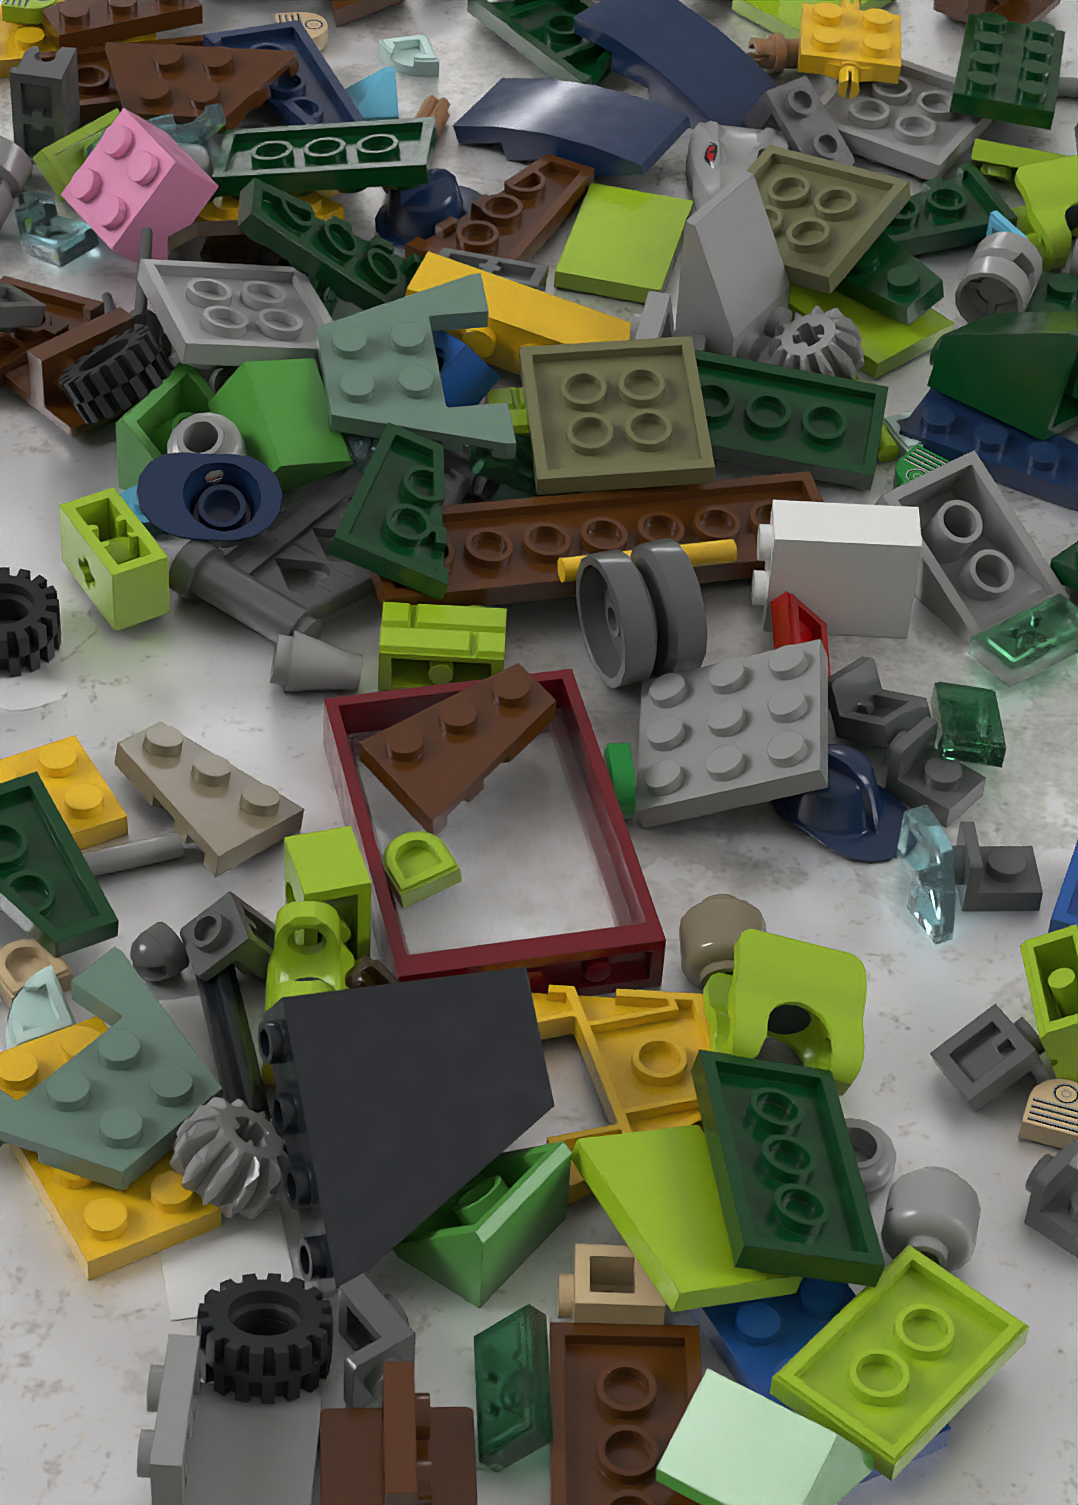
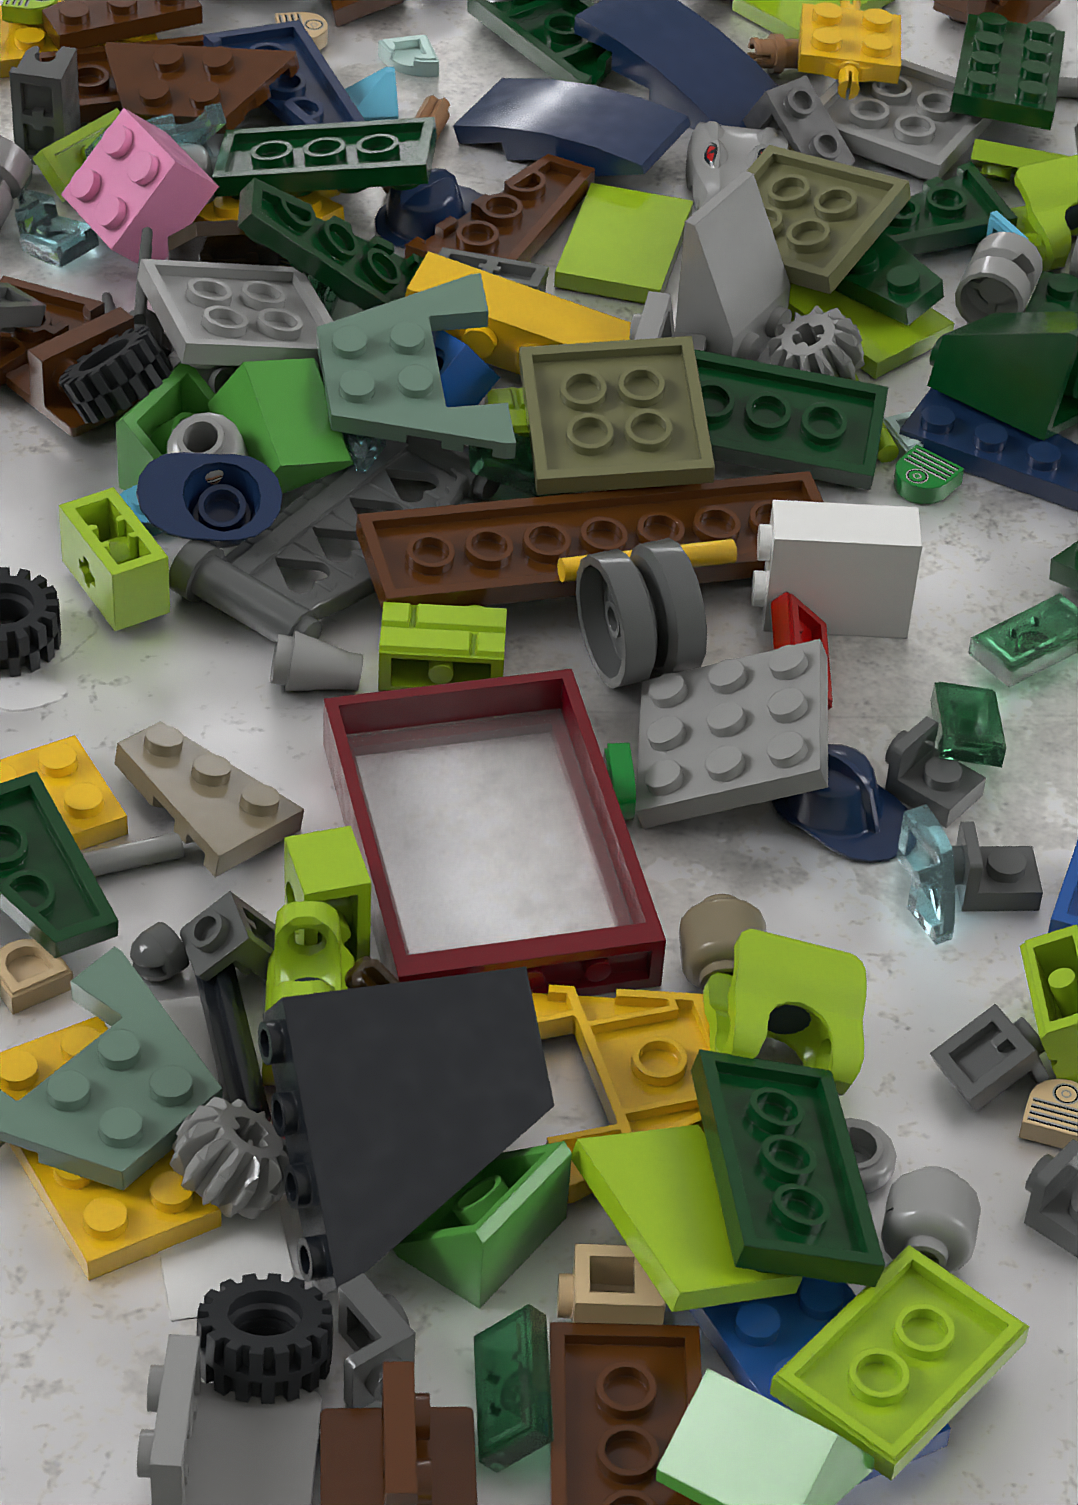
(37, 1009): light aqua tile -> none
(397, 514): dark green wing -> none
(418, 867): lime tile -> none
(454, 745): reddish brown wing -> none
(867, 711): dark grey bracket -> none
(975, 551): light grey slope -> none

